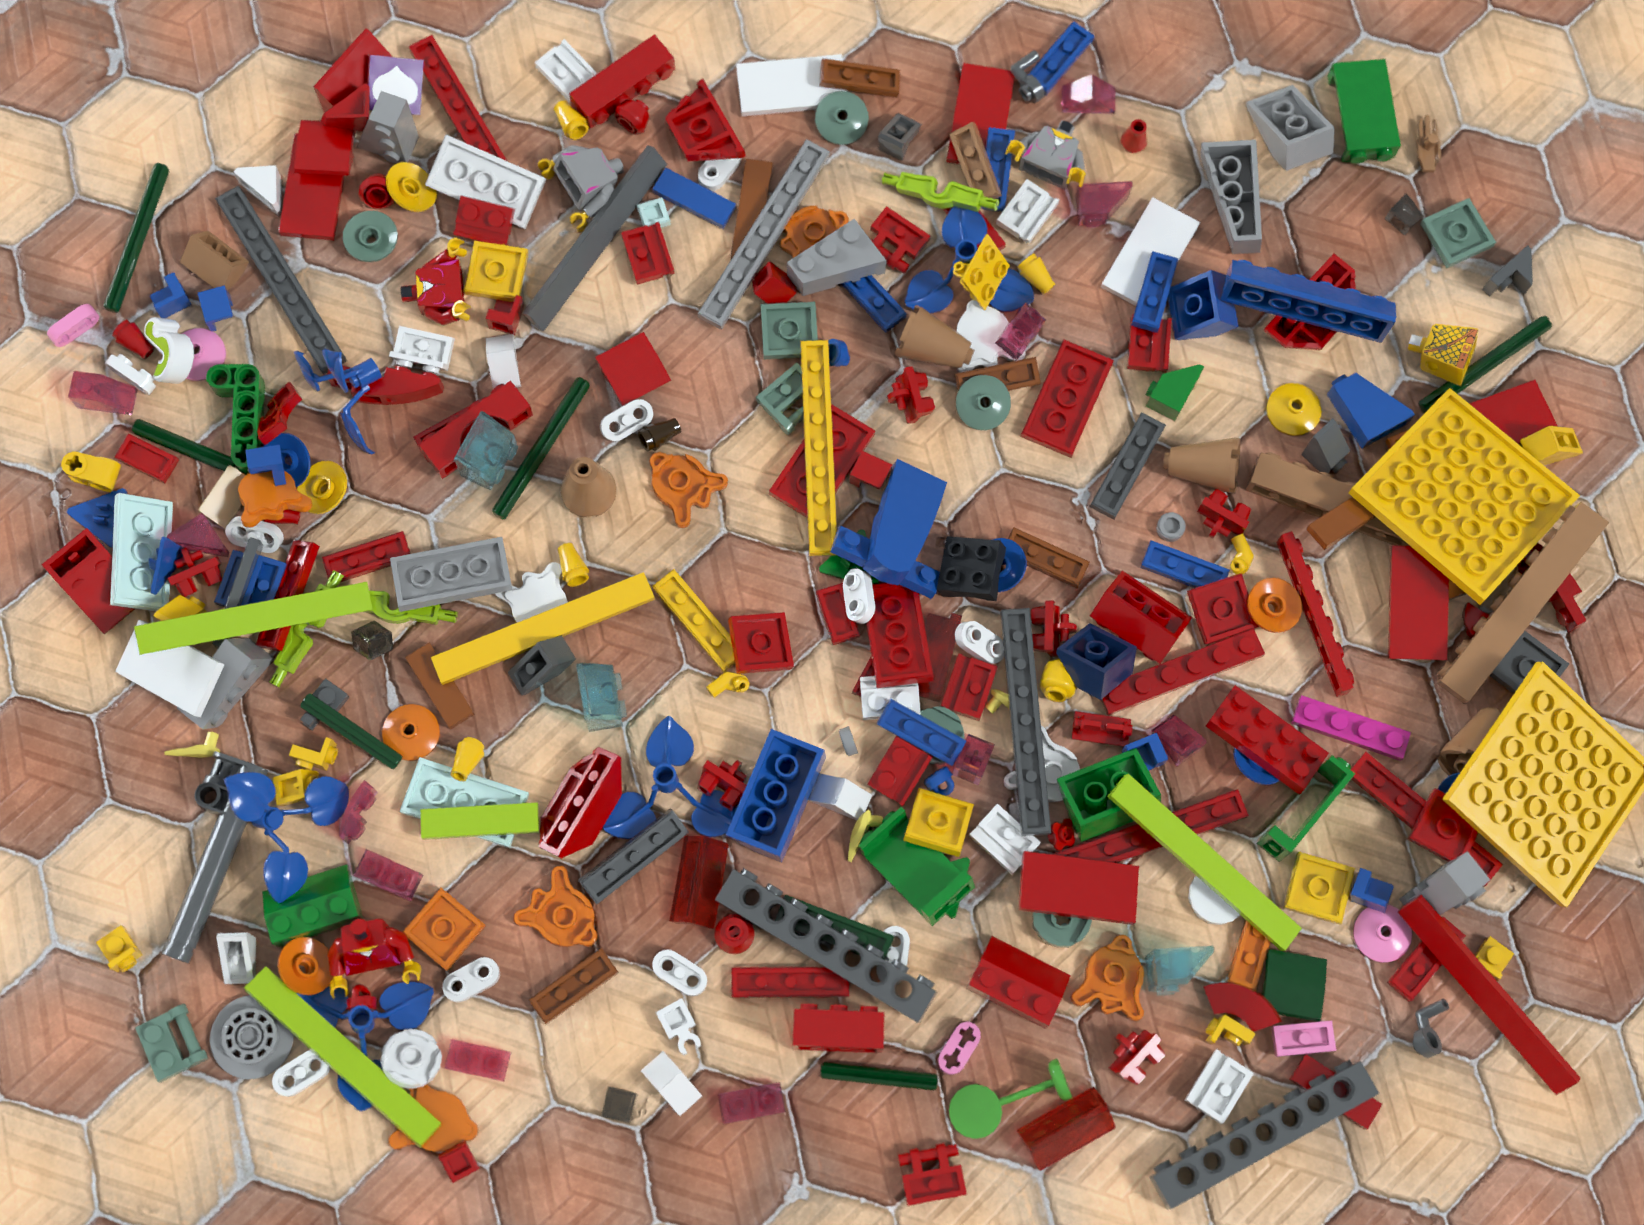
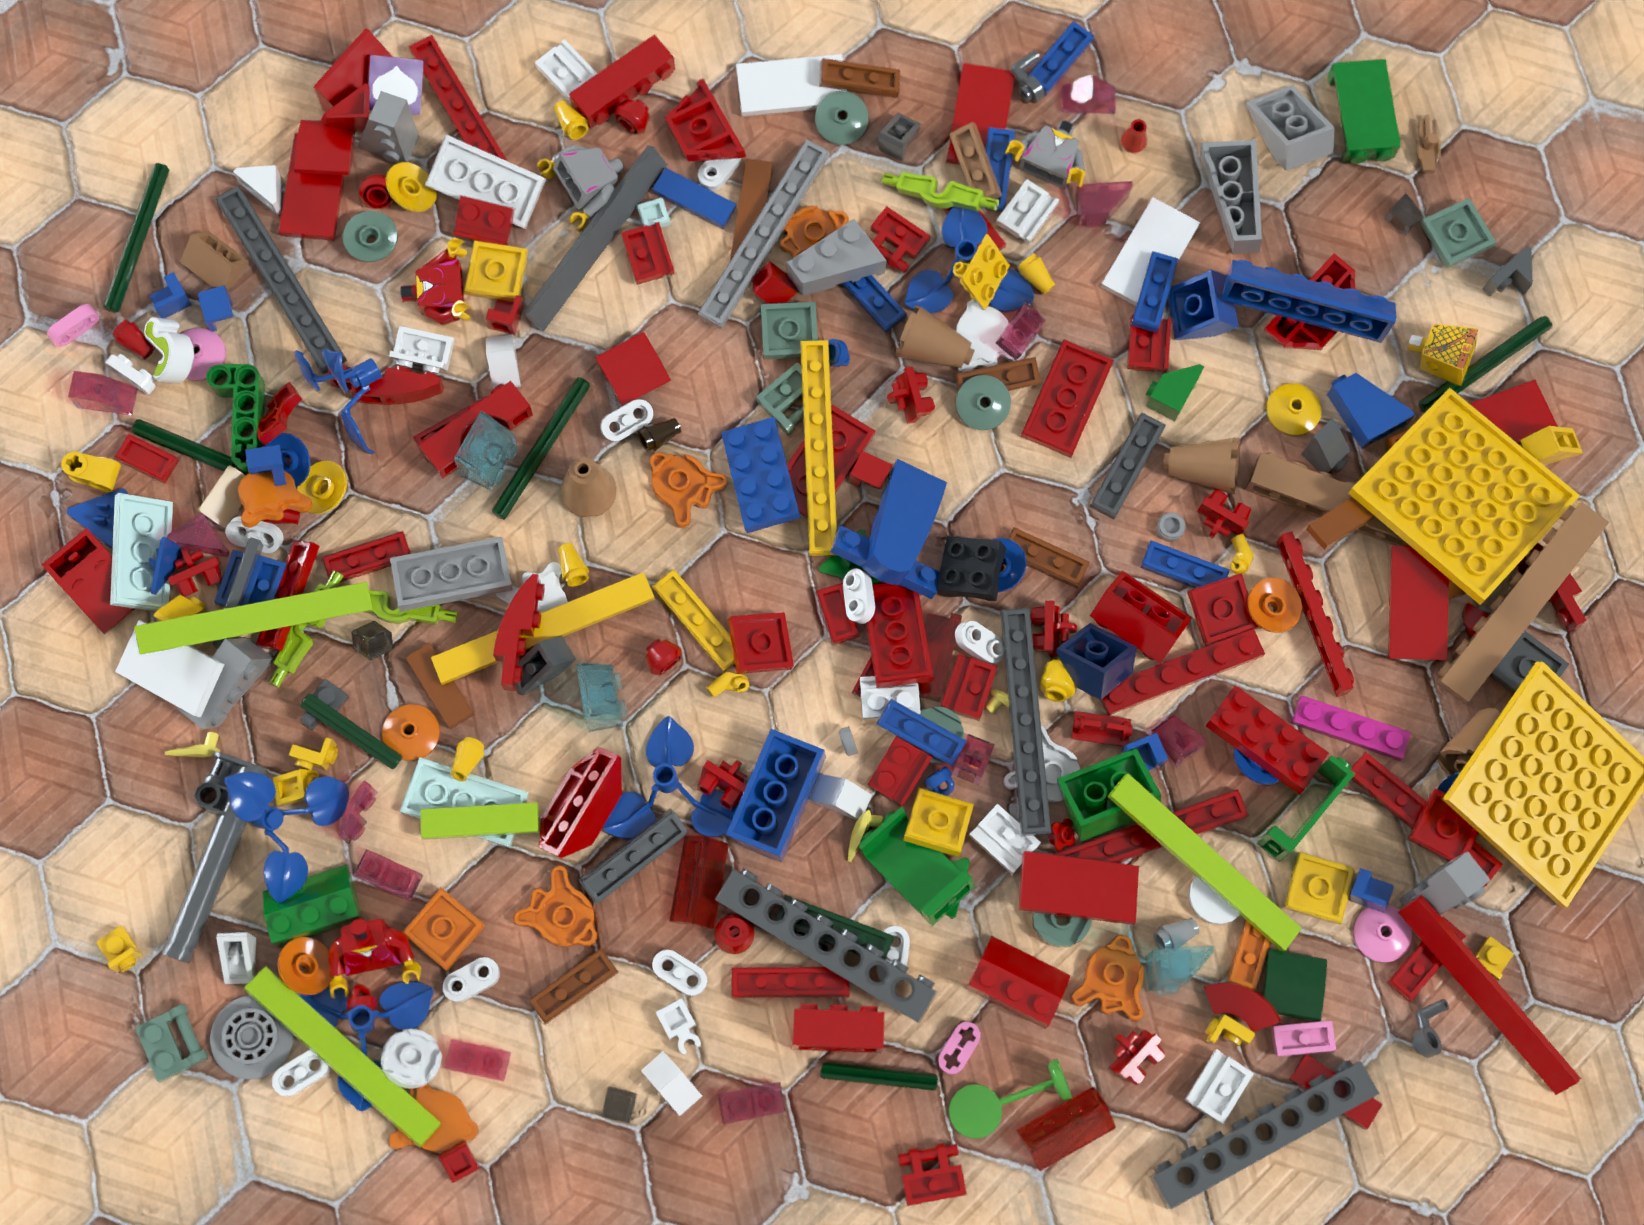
(518, 621): none -> red slope
(662, 656): none -> red cone
(760, 475): none -> blue plate
(1176, 933): none -> light grey cone

